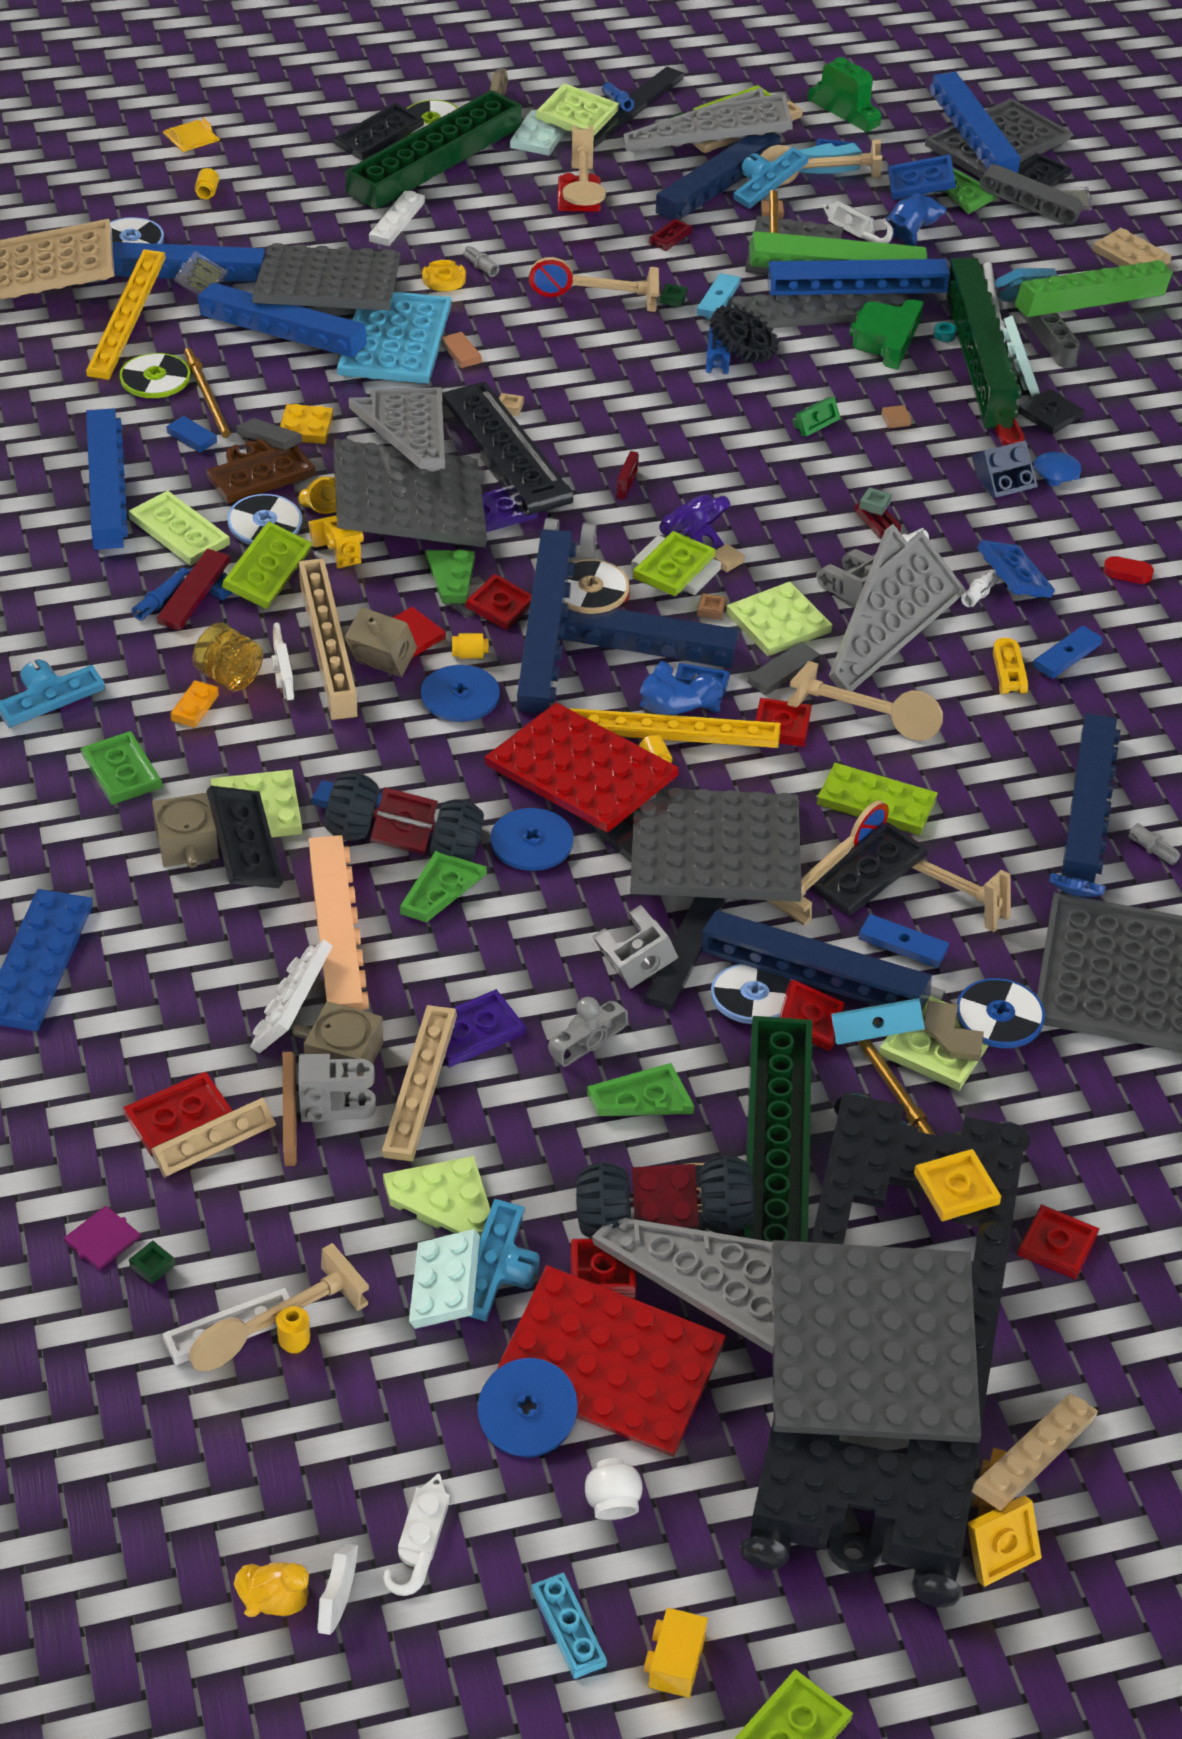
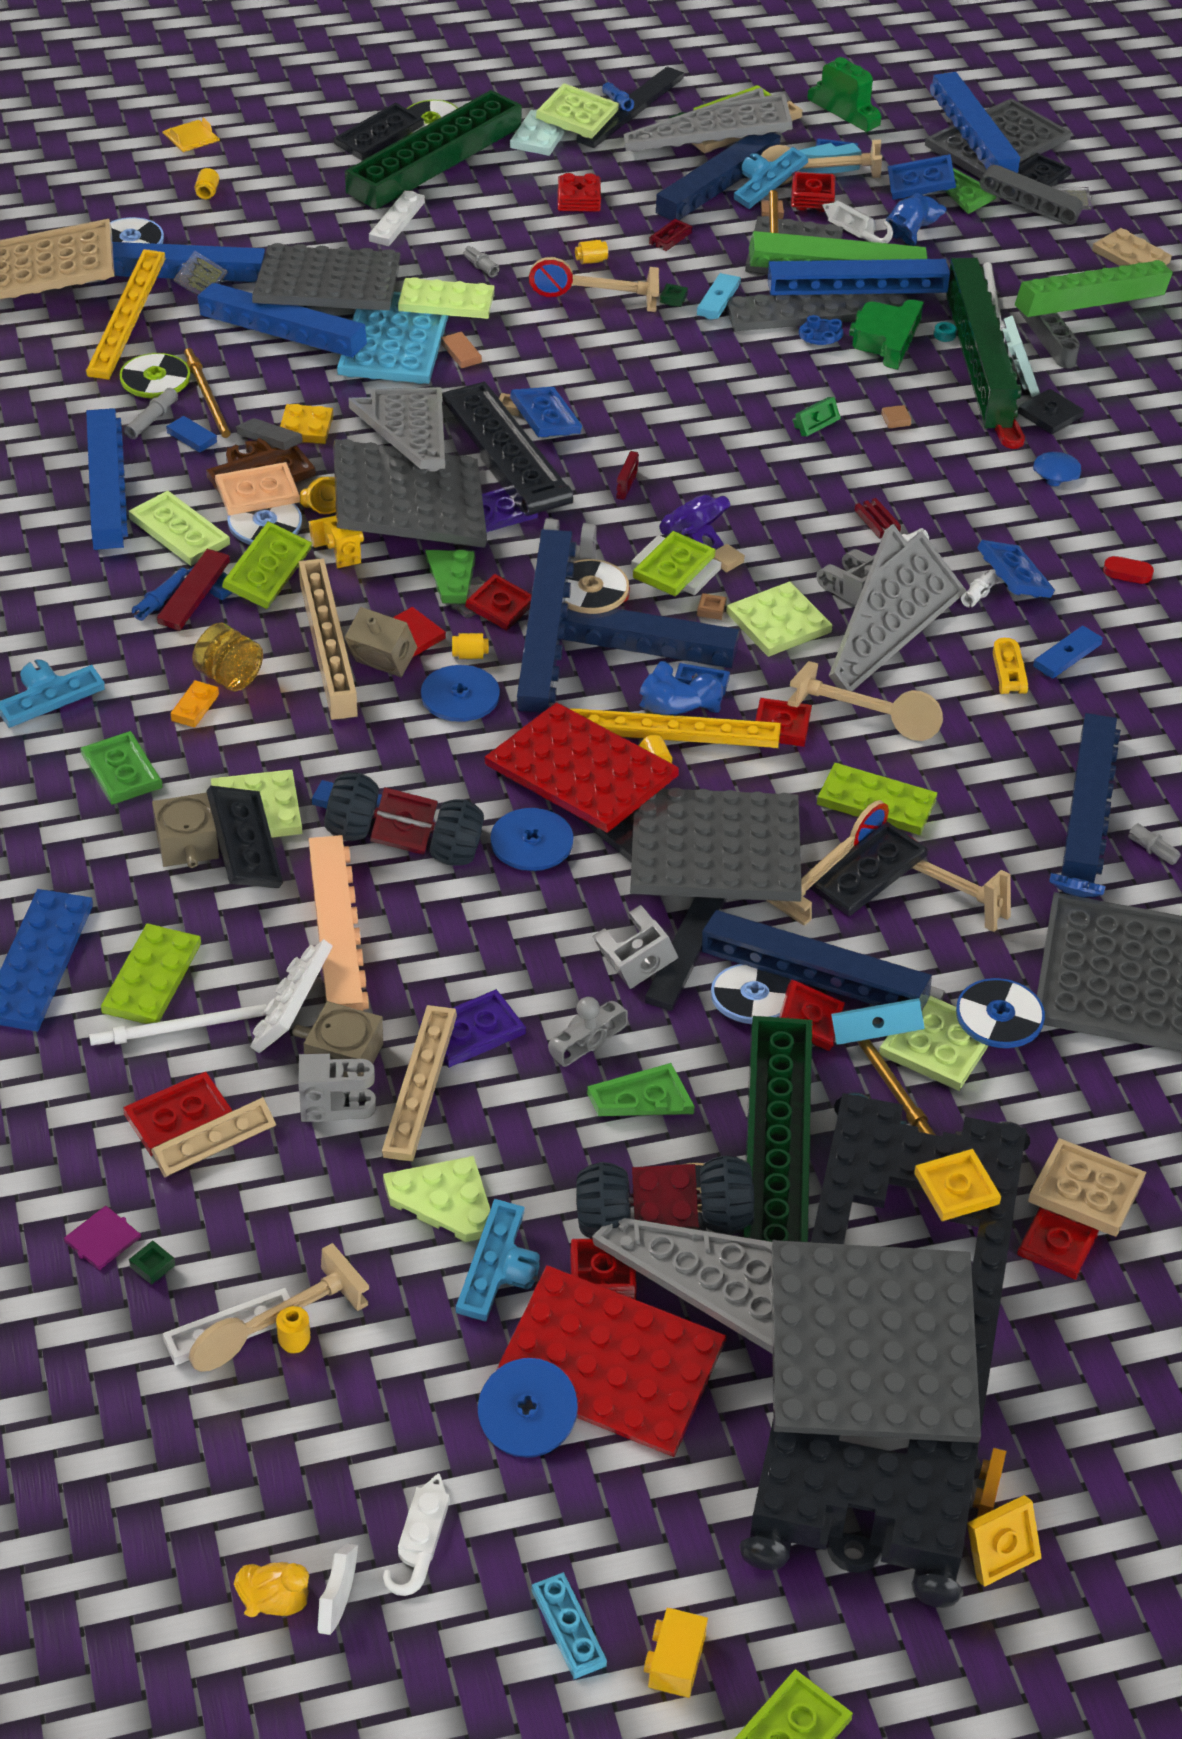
(121, 1034): none -> white bar
(151, 974): none -> lime plate
(156, 408): none -> light grey pin
(257, 488): none -> light nougat tile
(281, 663): white plate -> none
(289, 1109): medium nougat tile -> none
(439, 885): bright green wing -> none
(444, 275): yellow tile -> none
(444, 1279): light aqua plate -> none
(446, 298): none -> yellowish green plate
(500, 81): dark tan tile -> none
(546, 411): none -> blue plate
(583, 191): tan piece -> none
(591, 251): none -> yellow brick
(613, 1489): white piece -> none
(716, 355): blue plate -> none
(744, 333): black gear -> none
(782, 668): dark grey tile -> none
(812, 190): none -> red brick
(821, 331): none -> blue dish
(875, 501): sand green plate -> none
(903, 941): blue tile -> none
(956, 1042): dark tan tile -> none
(1005, 469): dark blue slope -> none
(1013, 280): dark azure plate -> none
(1034, 1451): tan plate -> none
(1087, 1187): none -> tan plate

